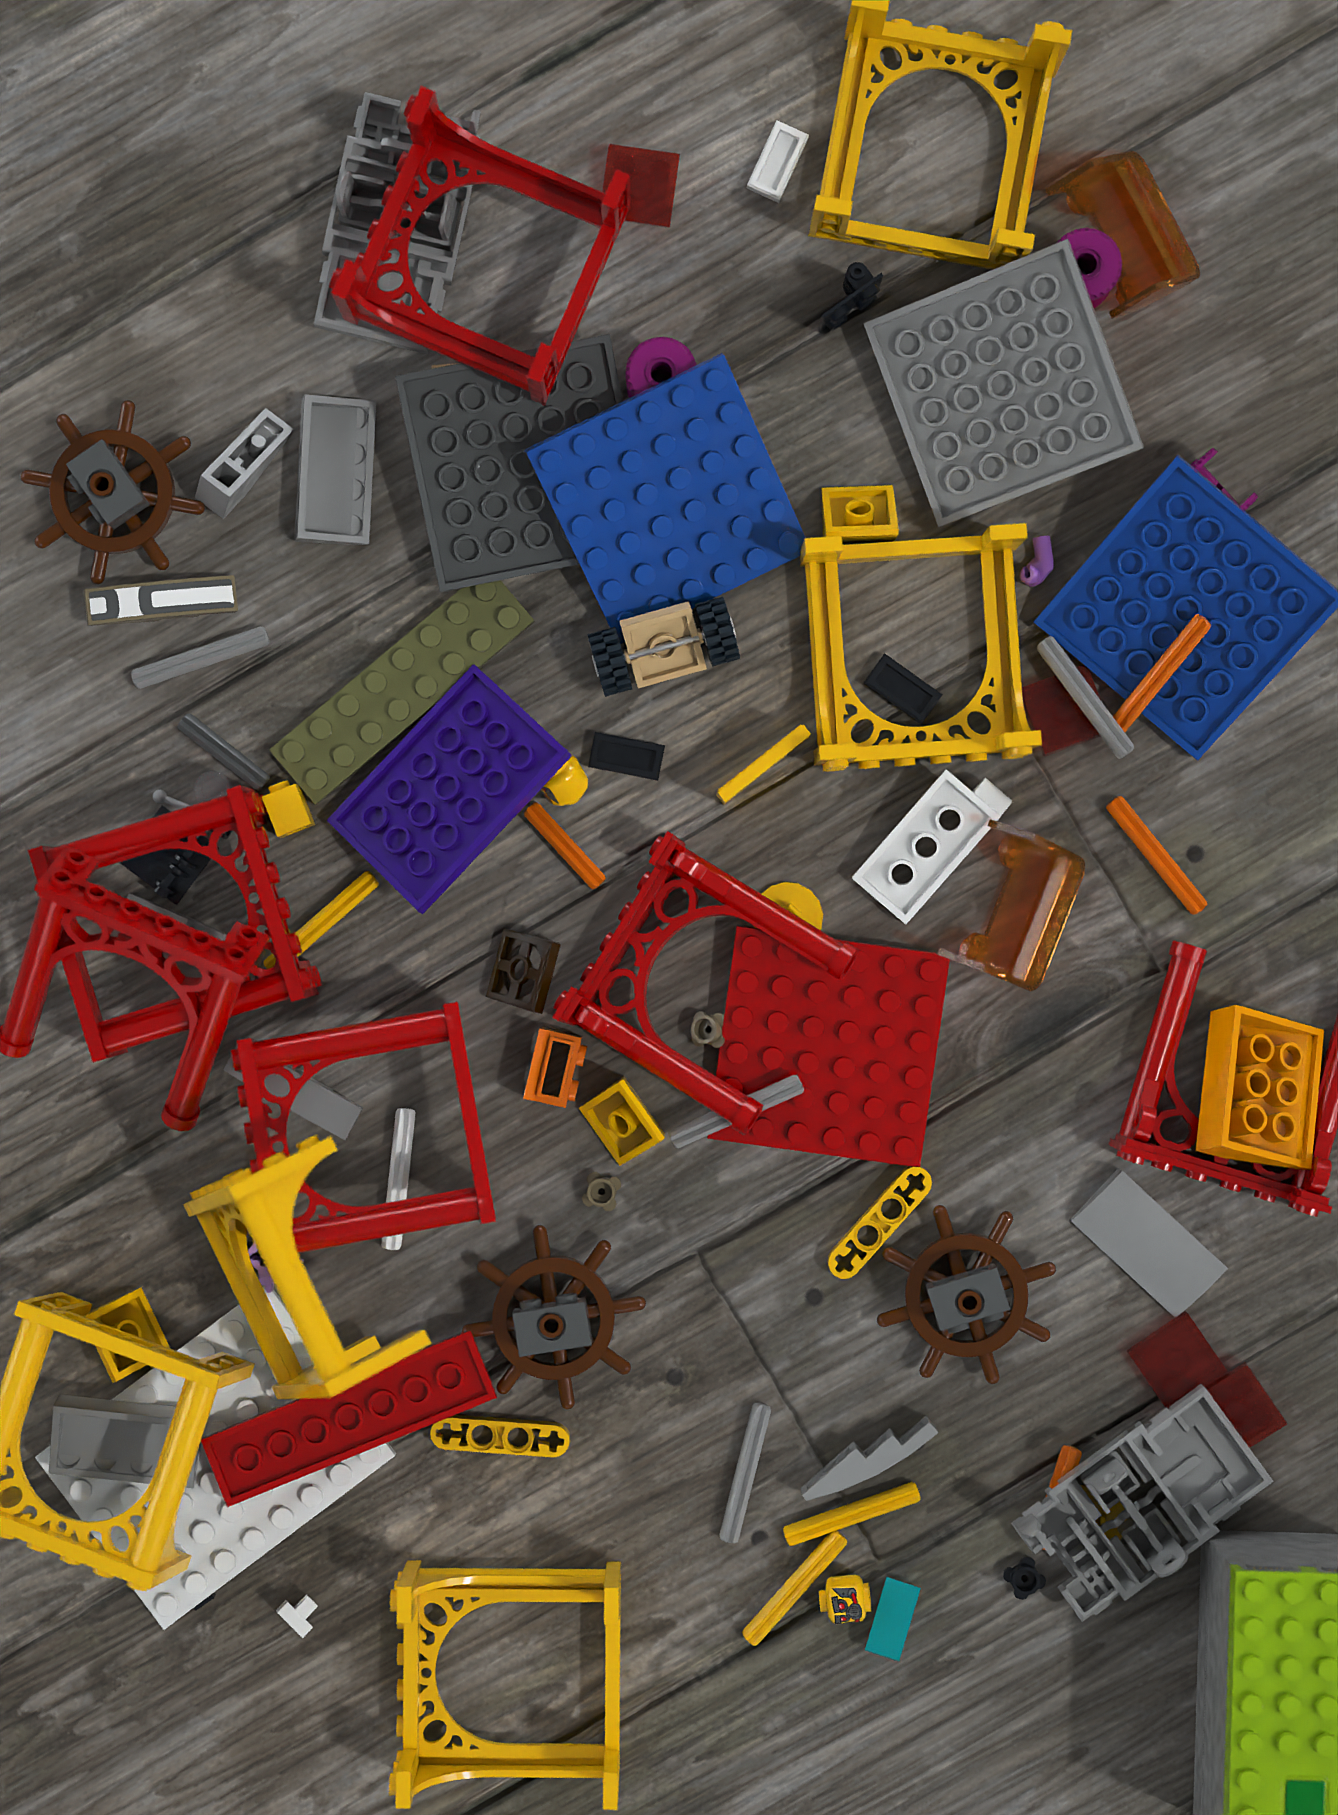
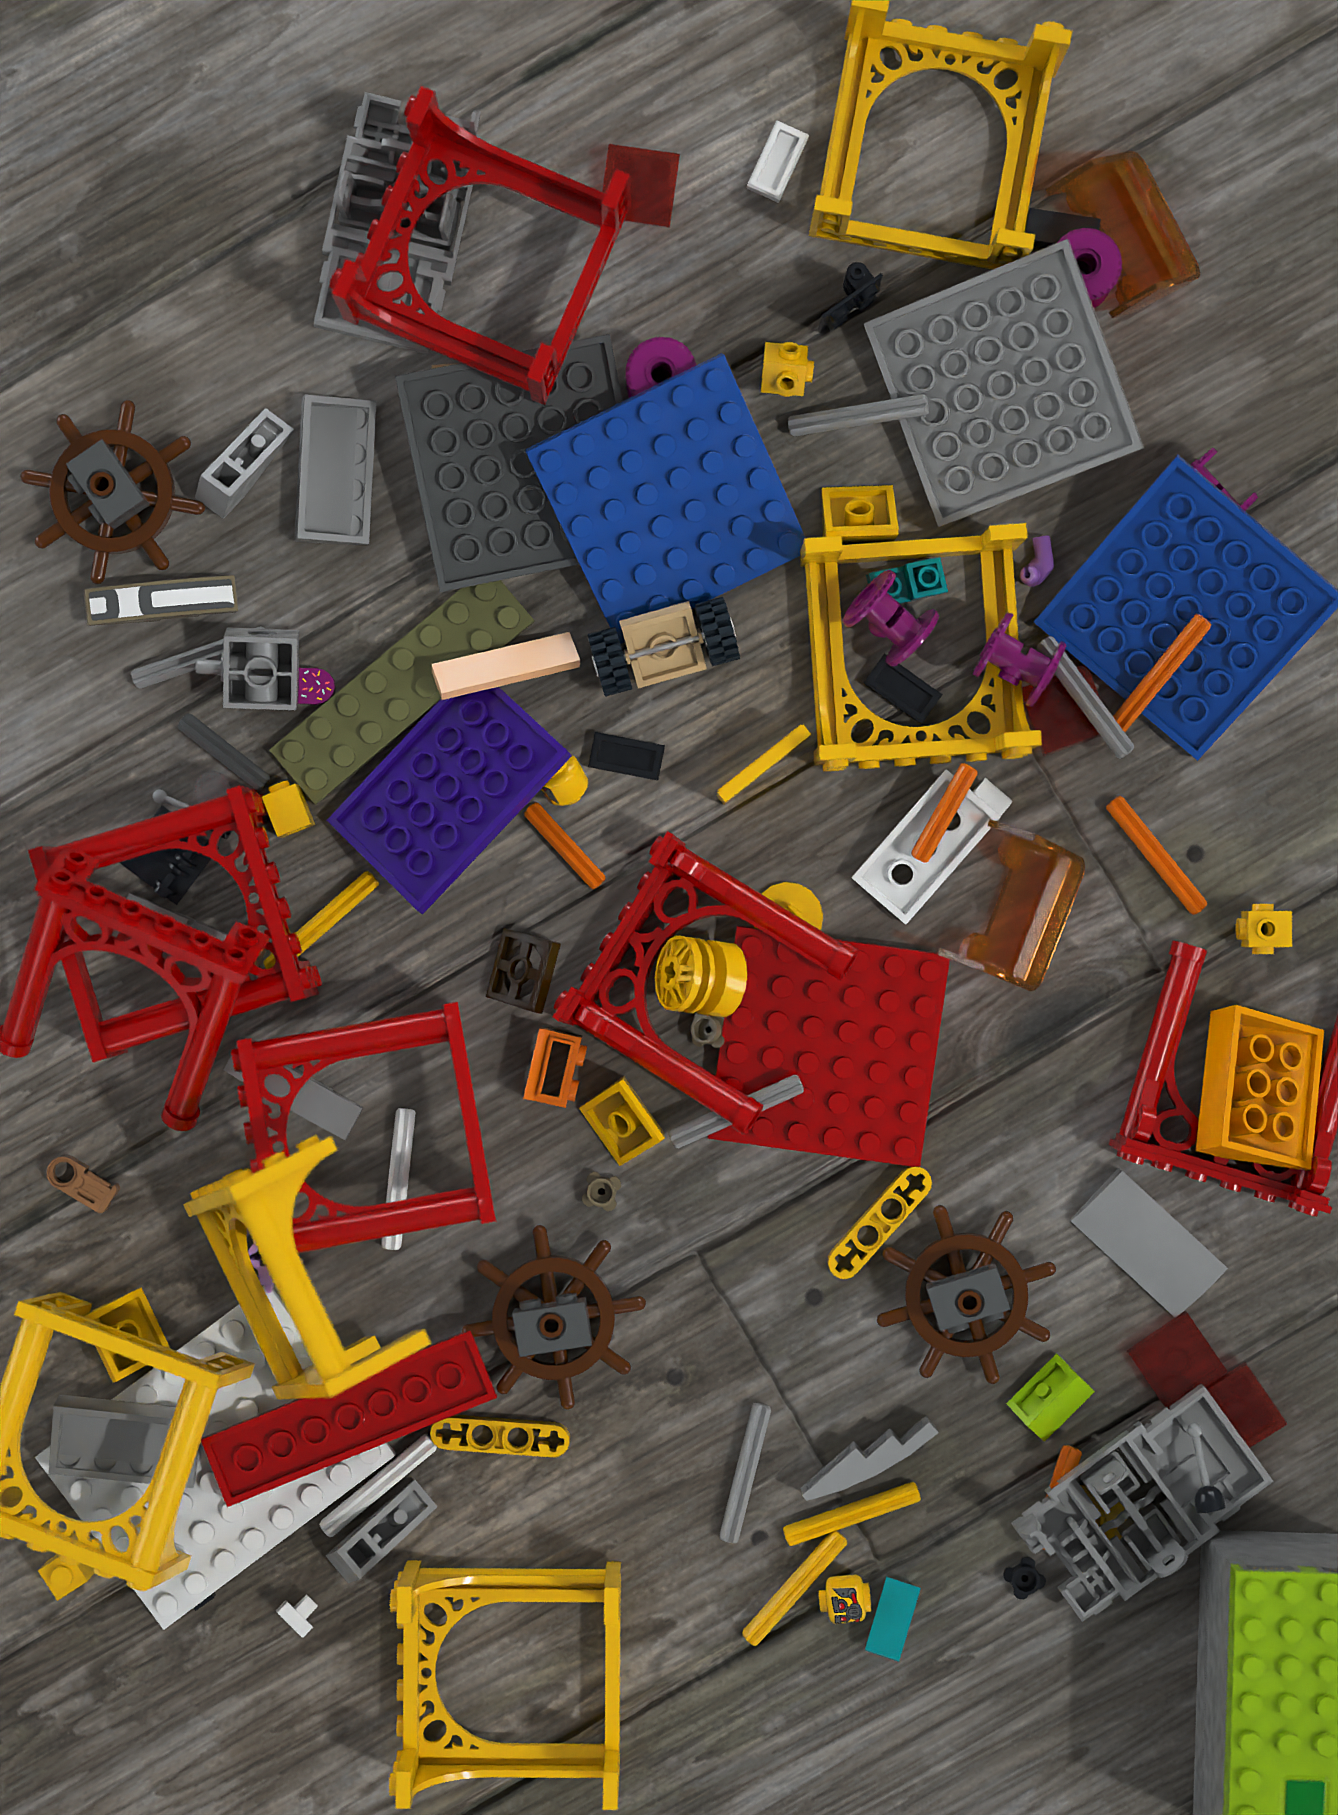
(64, 1577): none -> yellow brick
(84, 1186): none -> medium nougat piece
(257, 668): none -> light grey piece
(315, 686): none -> magenta tile
(378, 1485): none -> white axle
(381, 1532): none -> light grey slope
(505, 665): none -> light nougat tile
(700, 976): none -> yellow wheel
(786, 369): none -> yellow brick
(858, 415): none -> light grey axle
(890, 619): none -> magenta hose
(916, 580): none -> teal slope
(944, 812): none -> orange axle
(1015, 666): none -> magenta hose
(1050, 1397): none -> lime panel
(1052, 225): none -> black tile
(1207, 1497): none -> hinge
(1276, 933): none -> yellow brick

